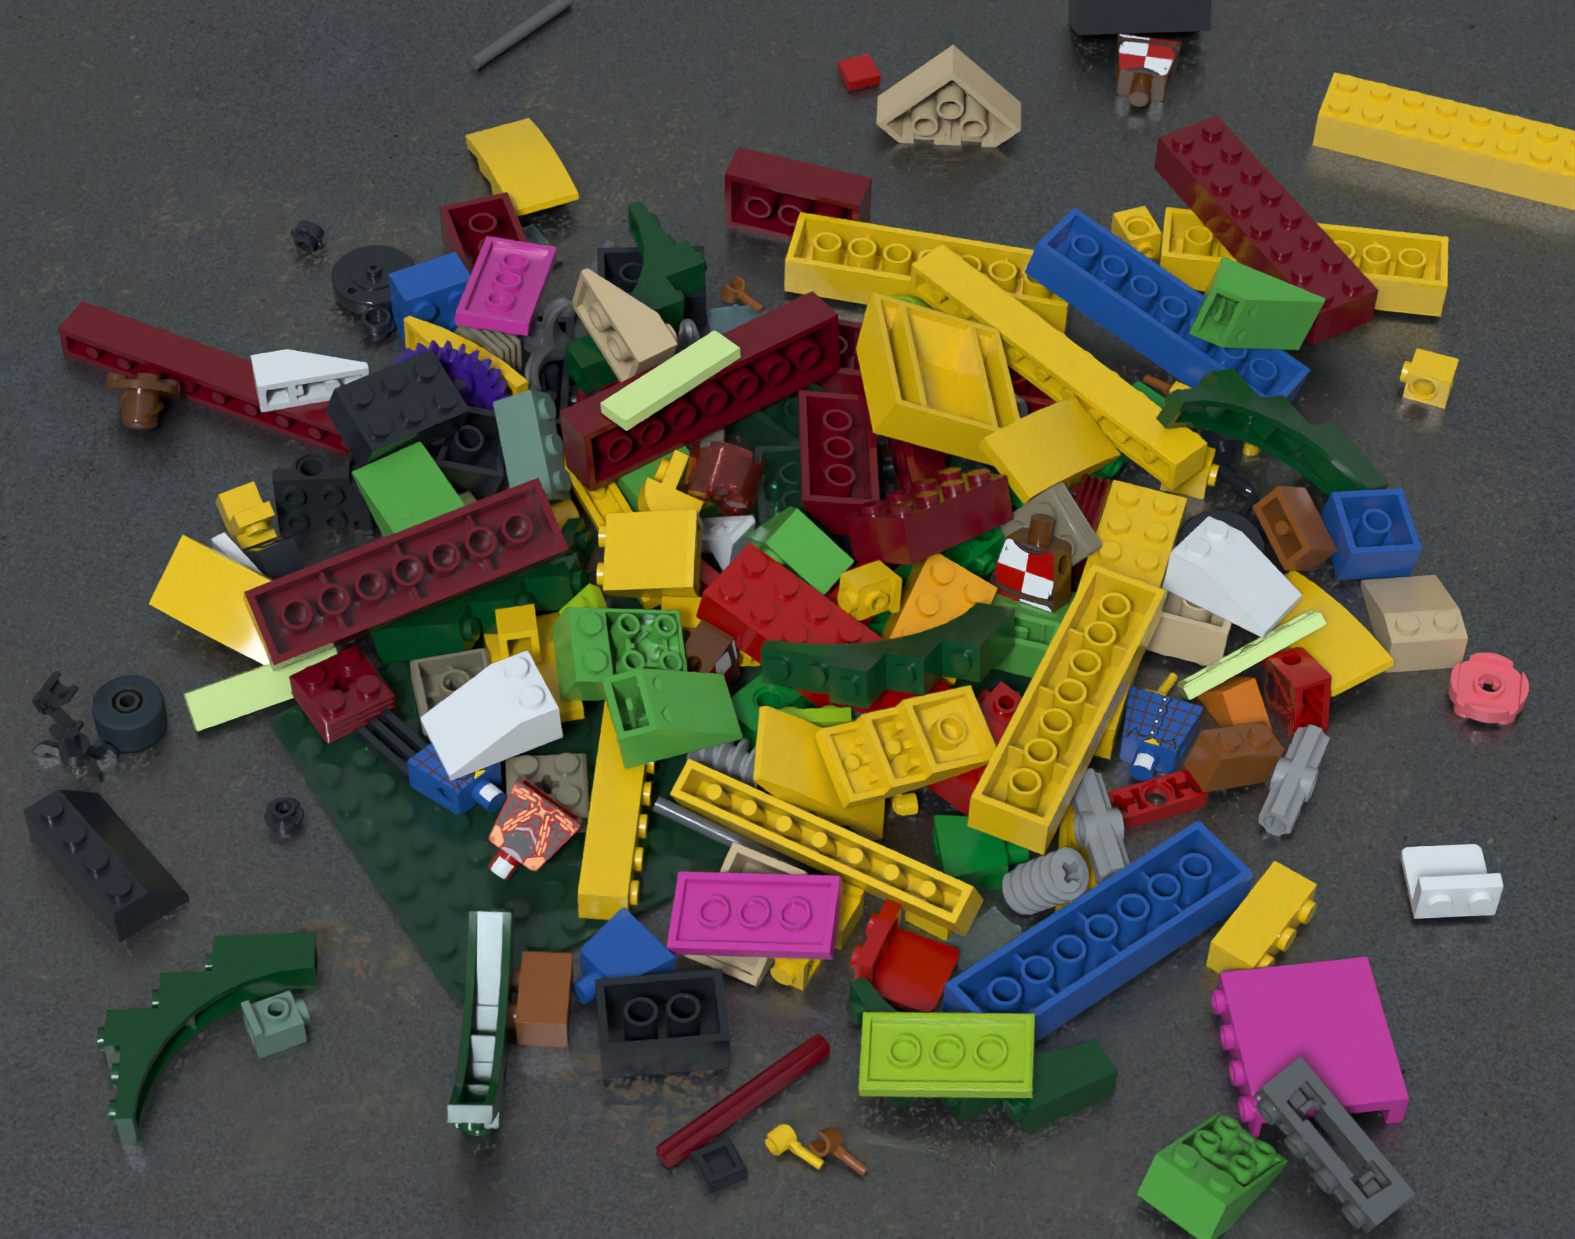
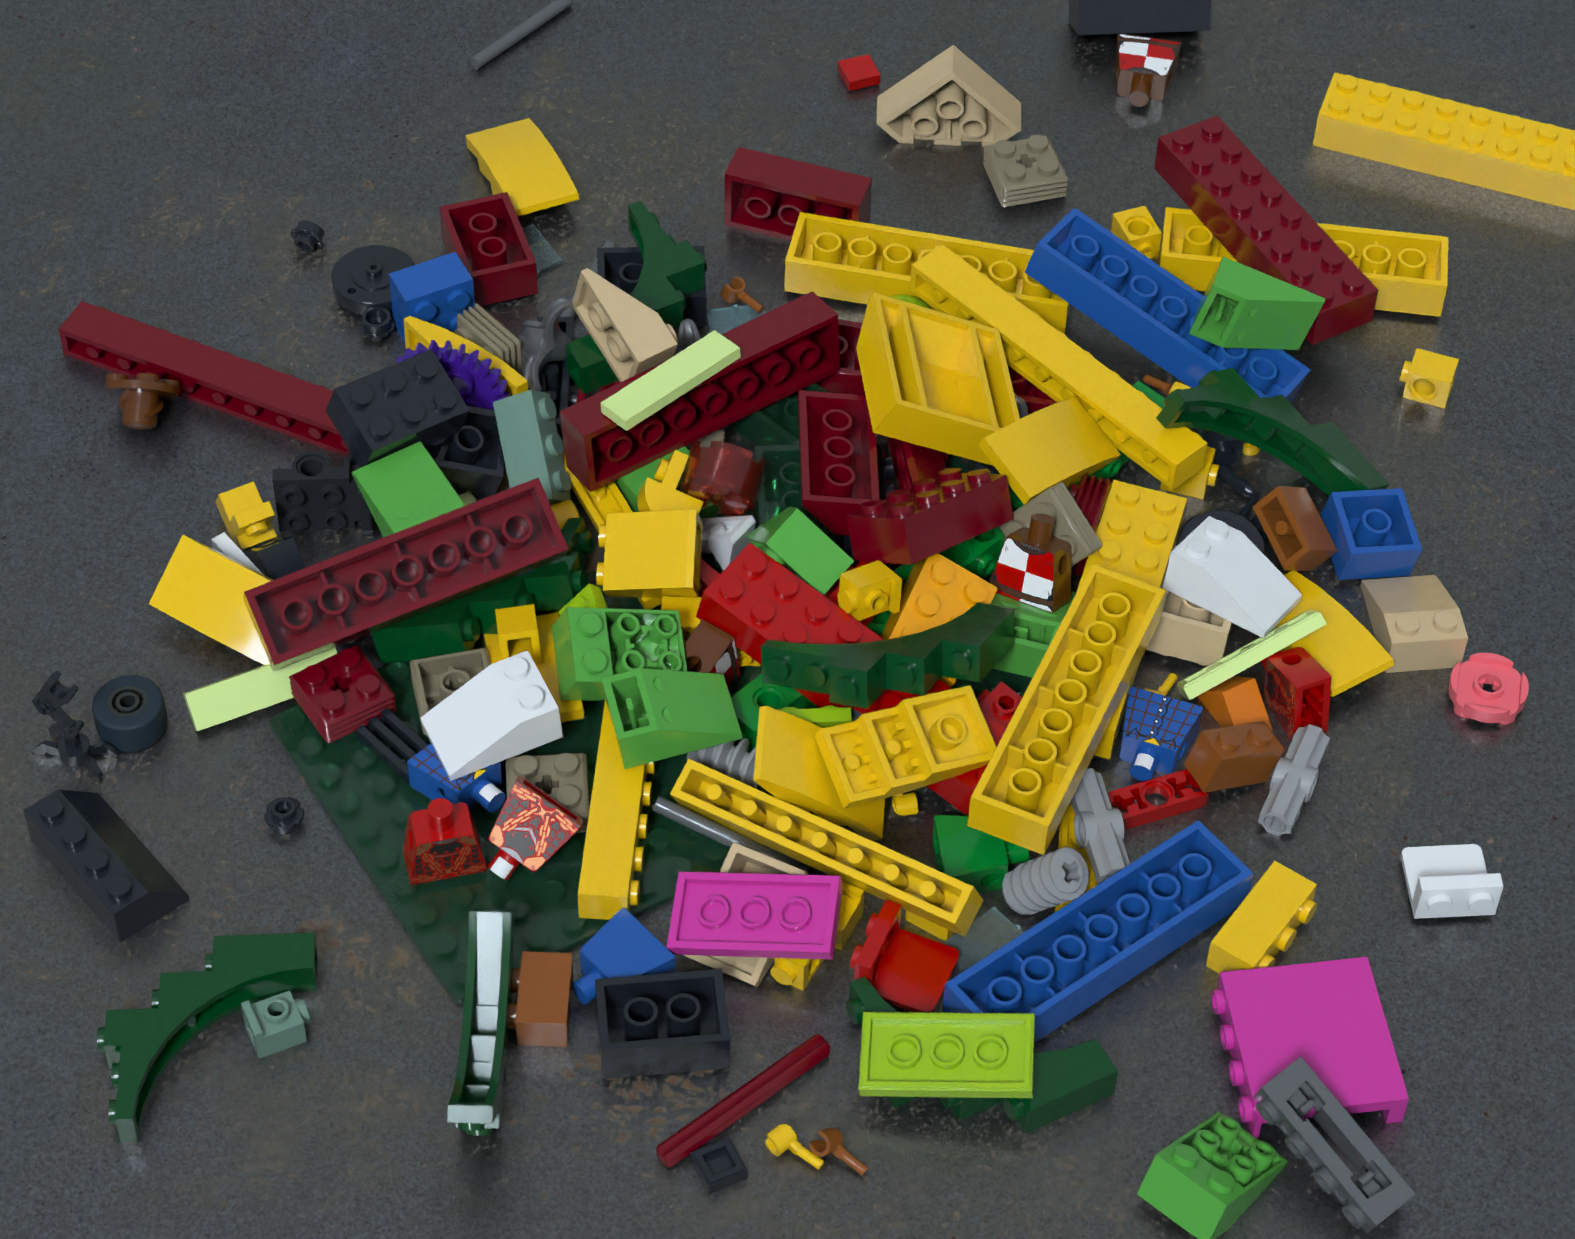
(300, 378): white slope -> none
(442, 843): none -> red torso
(506, 286): dark pink plate -> none
(1025, 170): none -> dark tan brick

